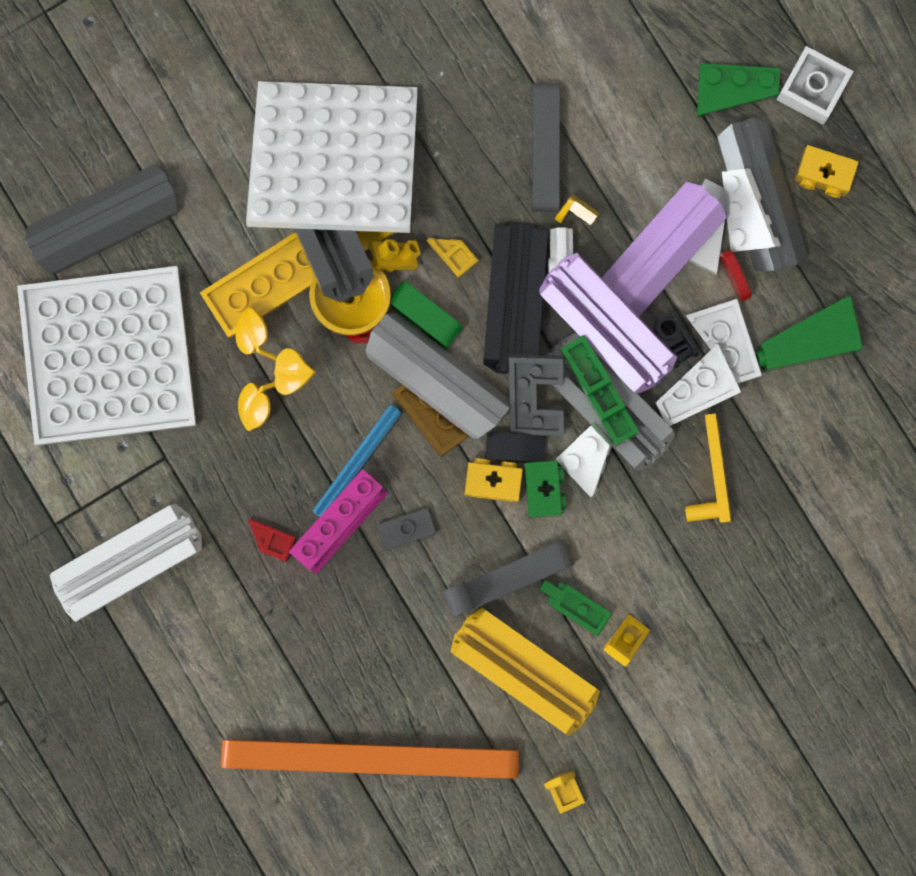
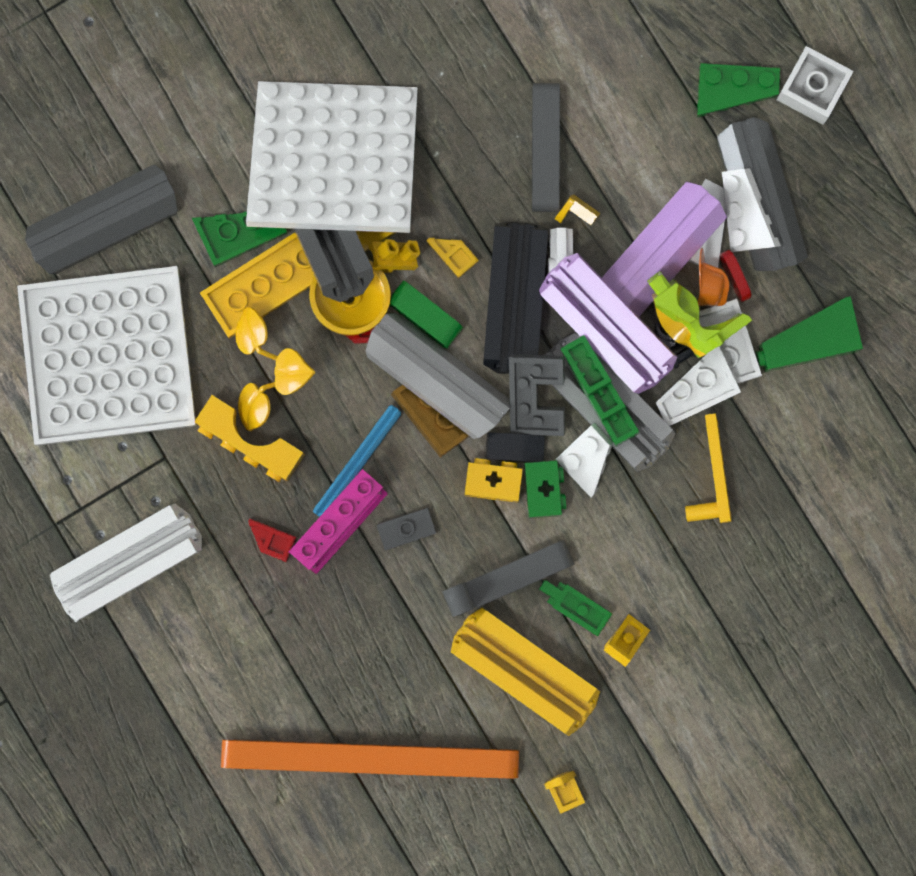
(220, 420): none -> yellow arch
(229, 236): none -> green wing
(679, 317): none -> lime hips
(713, 284): none -> orange piece
(840, 171): yellow brick -> none

